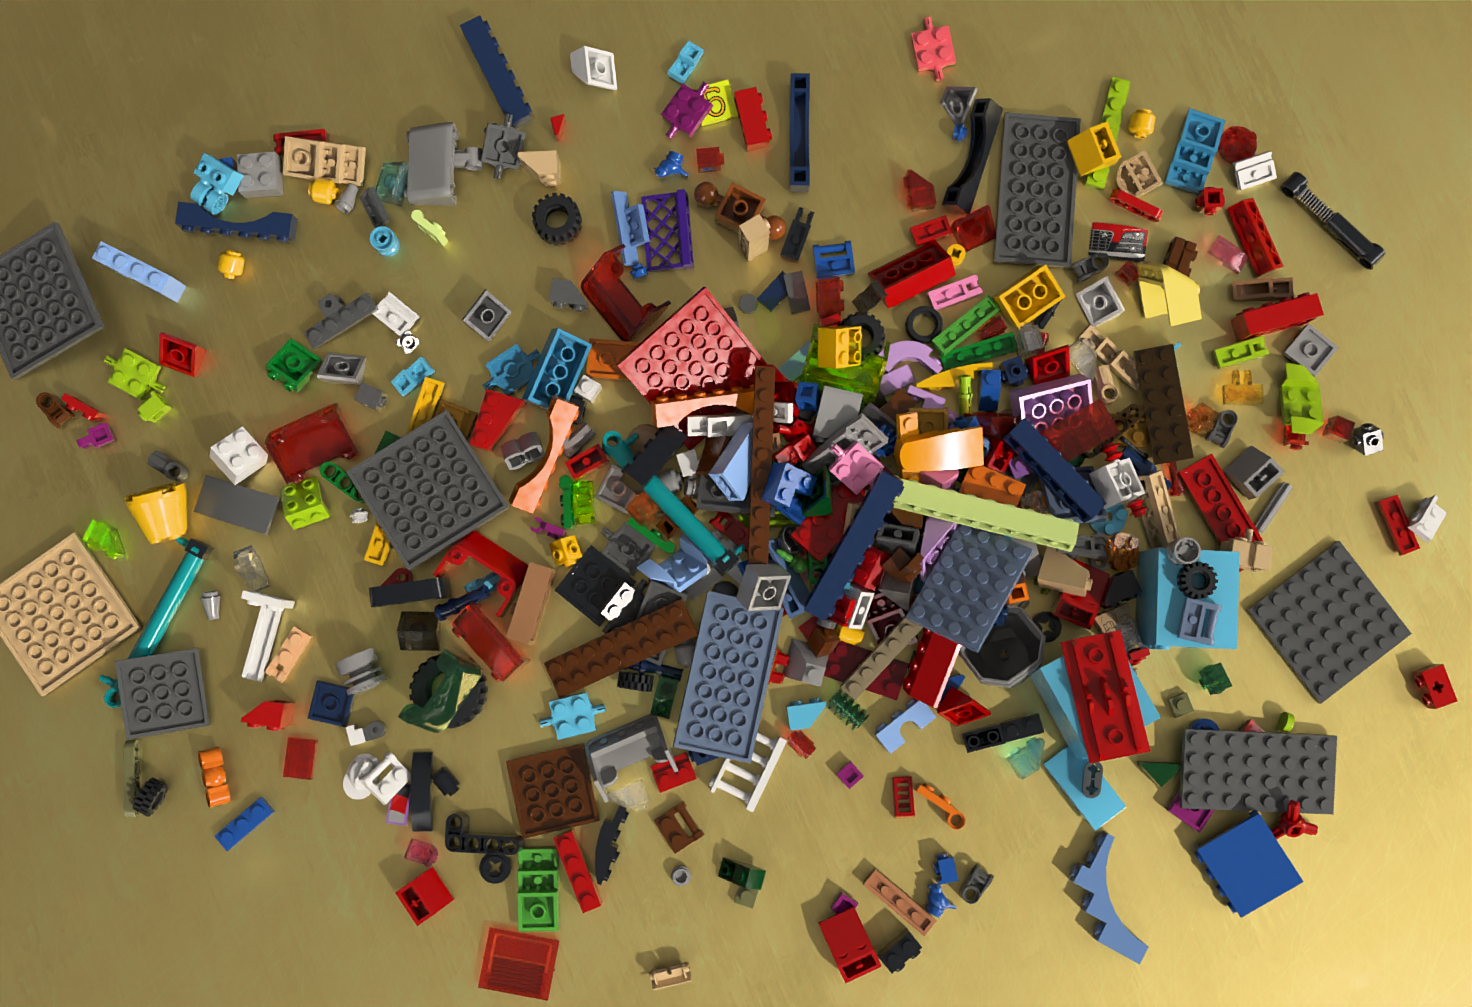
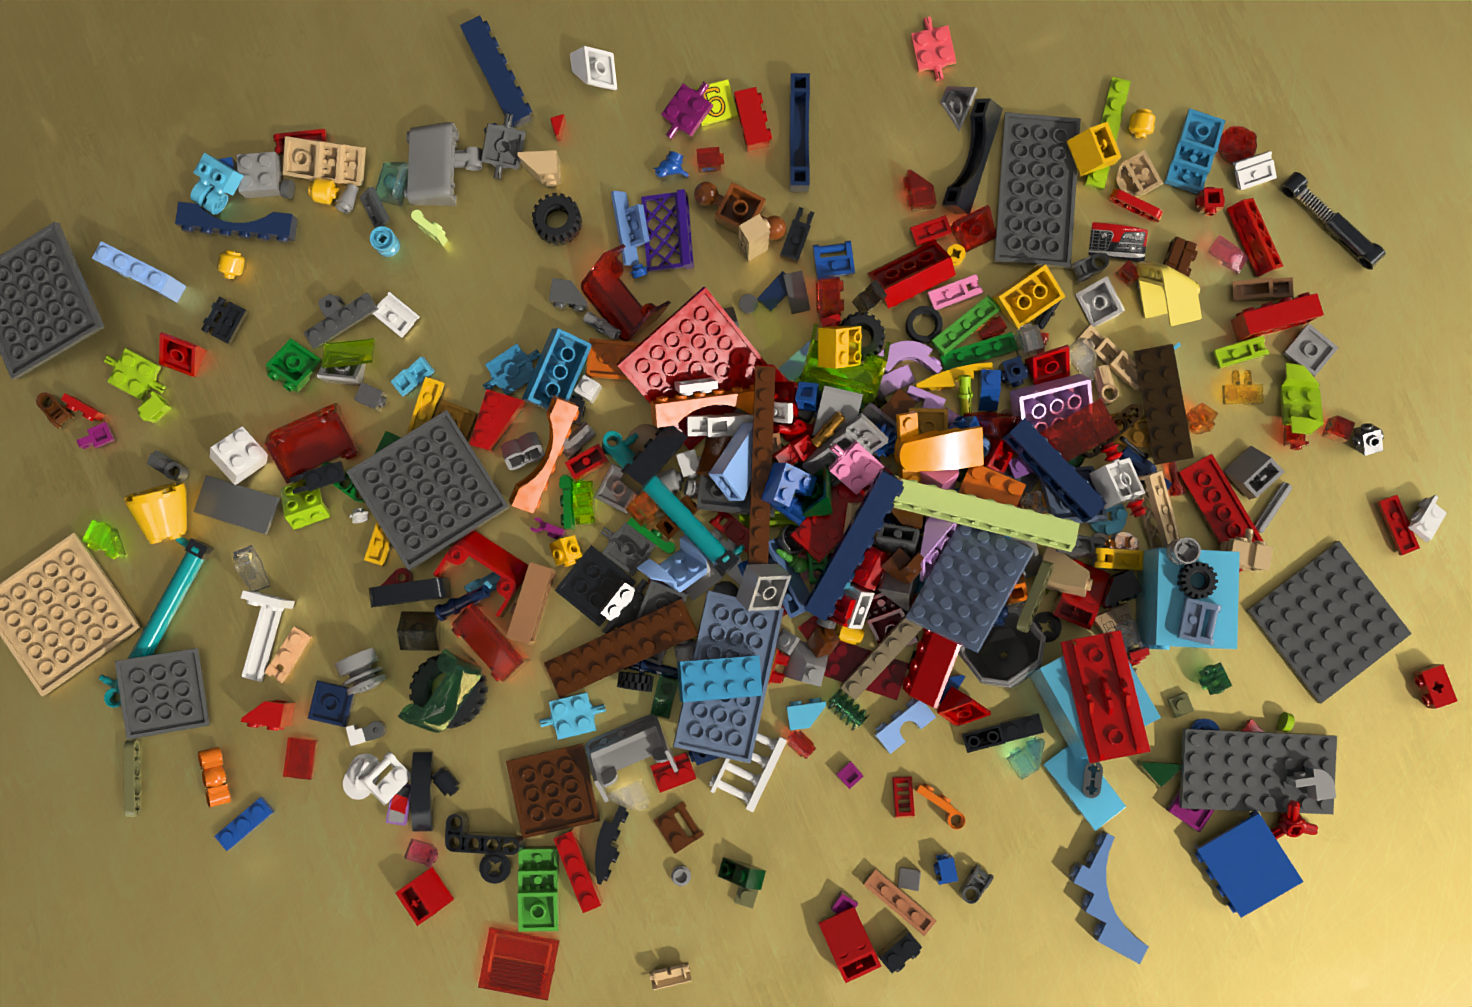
(150, 797): black tyre -> none
(211, 604): light grey cone -> none
(228, 323): none -> black plate
(287, 188): none -> dark grey tile
(320, 477): none -> black hinge
(348, 353): none -> clear neon green piece
(413, 342): plate -> none
(486, 315): flat silver slope -> none
(602, 325): none -> light grey pin
(686, 62): medium azure slope -> none
(703, 385): none -> white plate
(719, 678): none -> dark azure brick
(787, 641): none -> light grey plate
(828, 429): none -> pearl gold pin
(909, 878): none -> light grey slope
(937, 901): blue animal -> none
(960, 132): blue plate -> none
(1035, 596): none -> olive beam
(1119, 559): none -> yellow plate
(1221, 431): dark grey piece -> none
(1318, 782): none -> light grey brick

